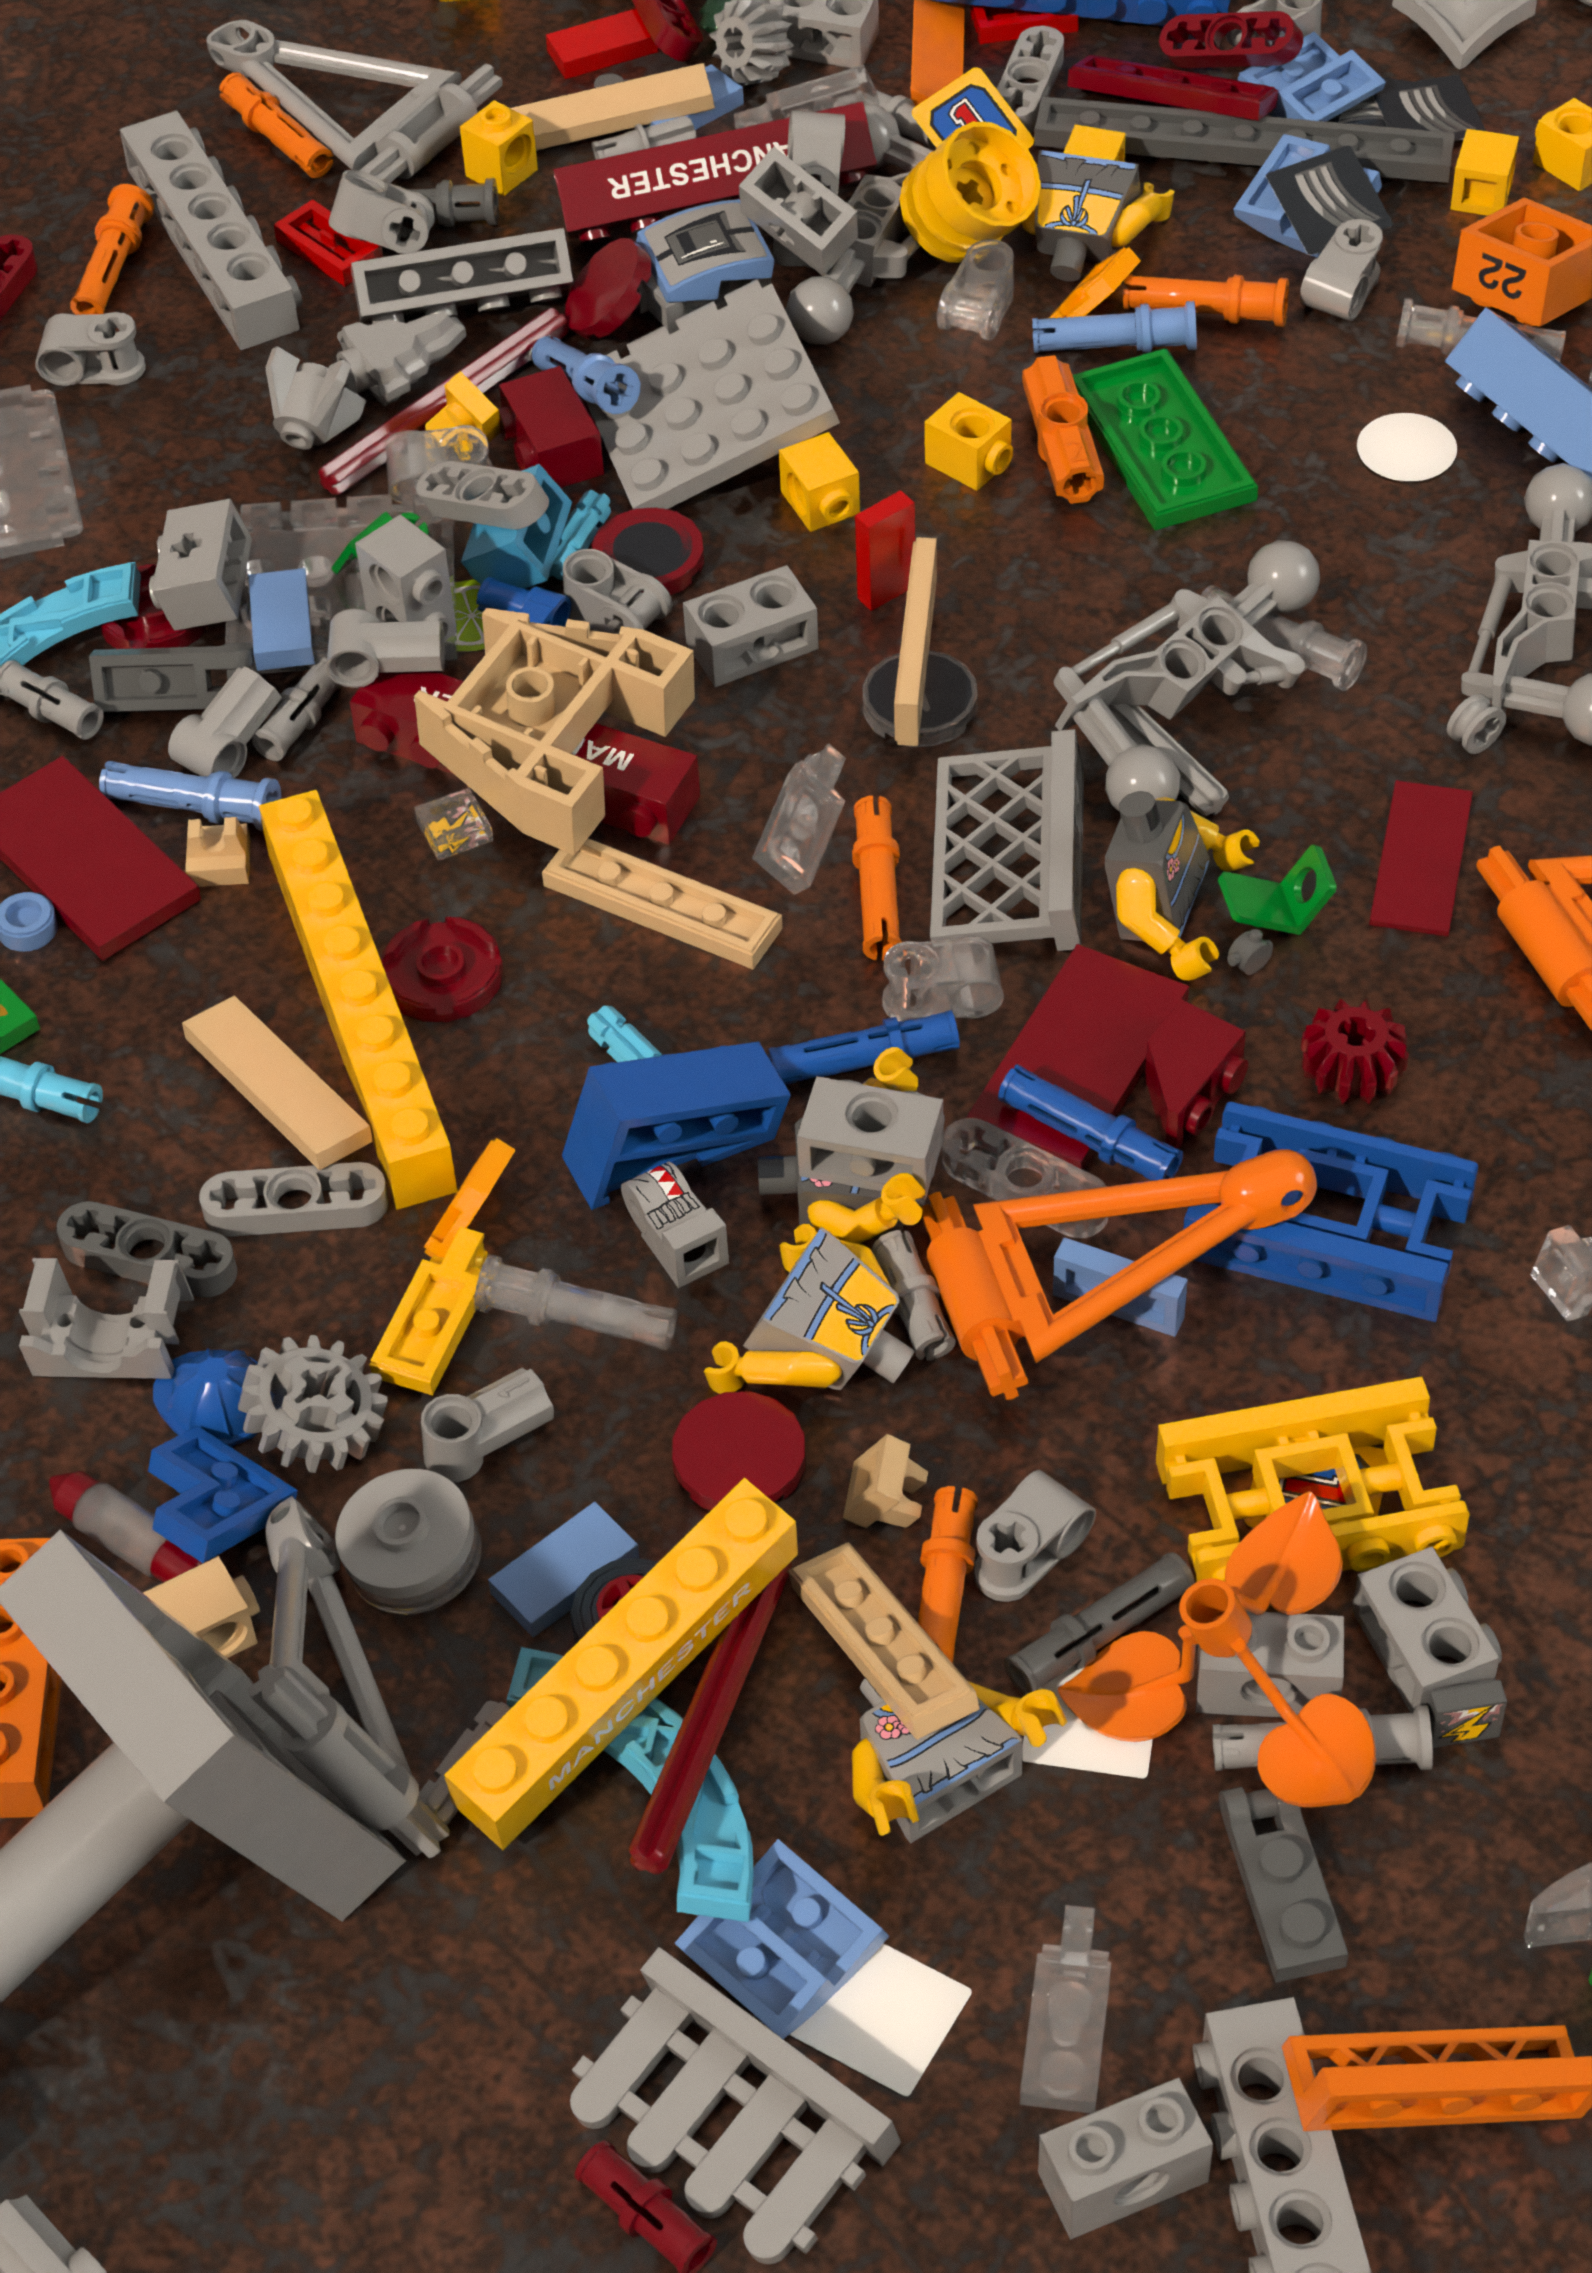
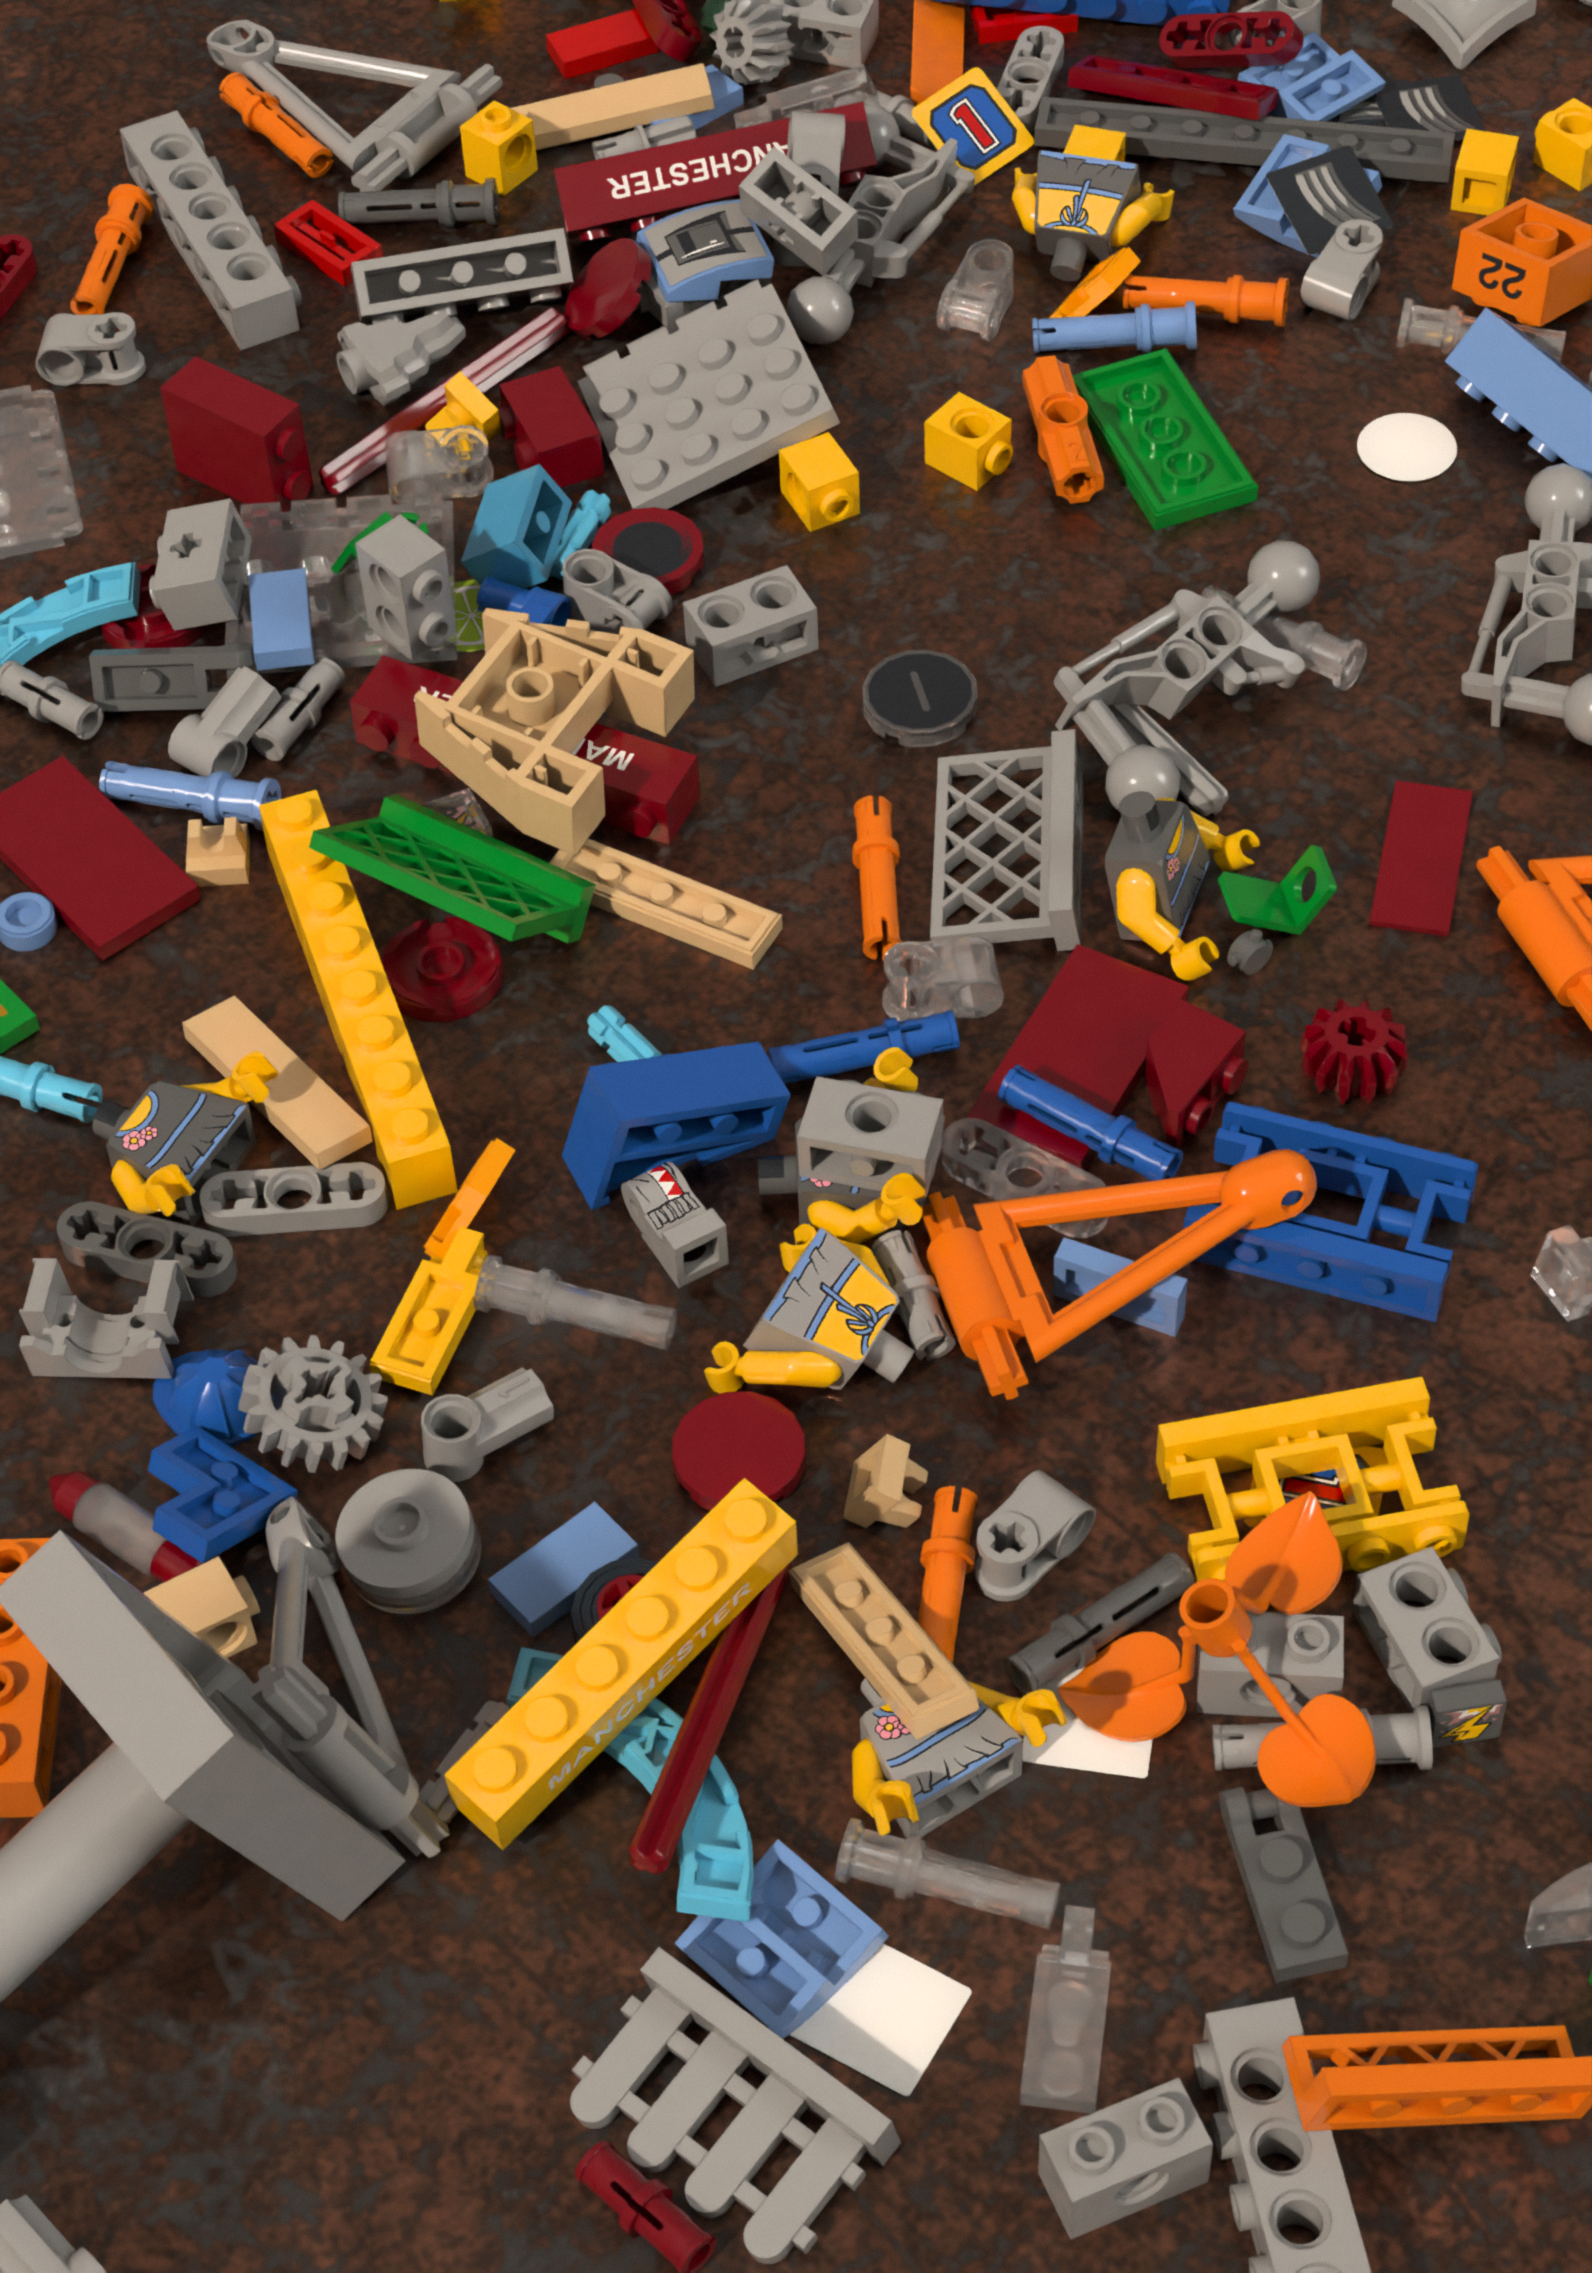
(182, 1138): none -> torso
(236, 435): none -> dark red brick
(312, 402): light grey brick -> none
(365, 646): light grey piece -> none
(376, 211): light grey piece -> none
(461, 871): none -> green fence
(482, 494): light grey beam -> none
(592, 375): medium blue pin -> none
(802, 820): clear hinge -> none
(884, 549): red tile -> none
(913, 1868): none -> clear pin
(915, 641): tan tile -> none
(969, 190): yellow wheel -> none
(1476, 723): light grey bush -> none

